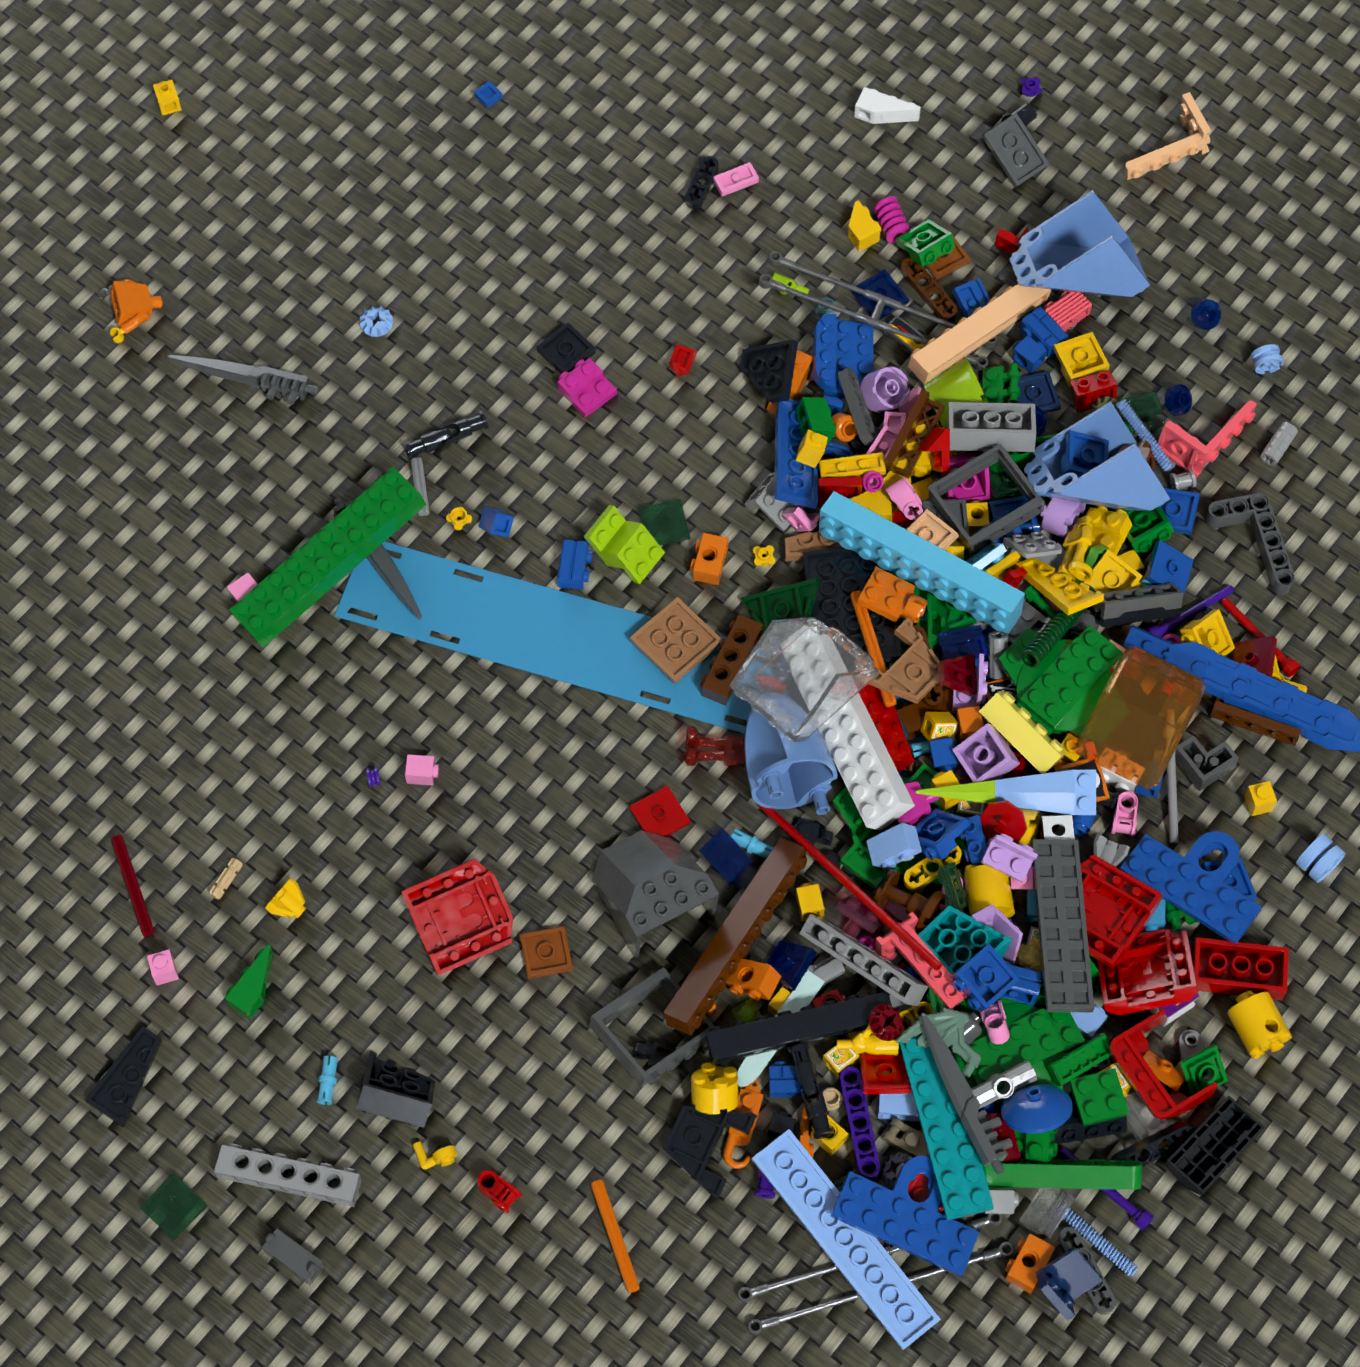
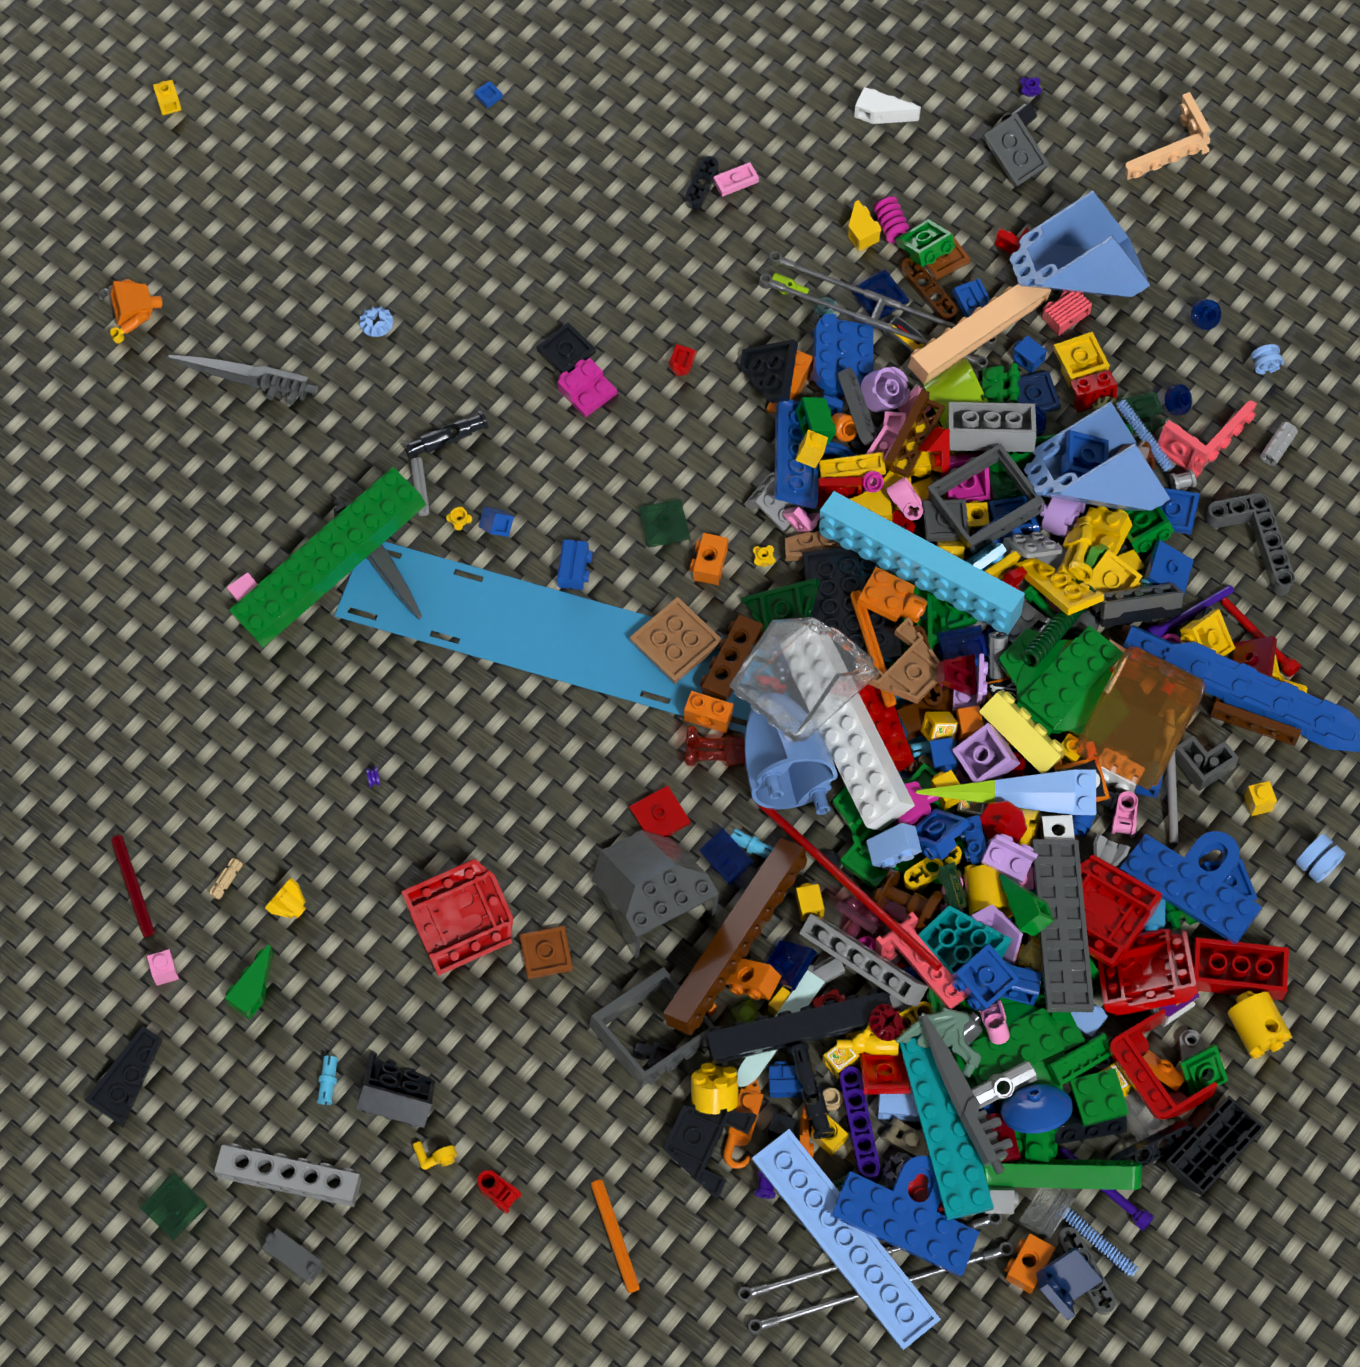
(421, 770): bright pink brick -> none
(624, 544): lime bracket -> none
(708, 712): none -> orange brick
(812, 834): black plate -> none
(933, 530): light nougat tile -> none
(1029, 910): none -> green slope
(1042, 330): blue brick -> none

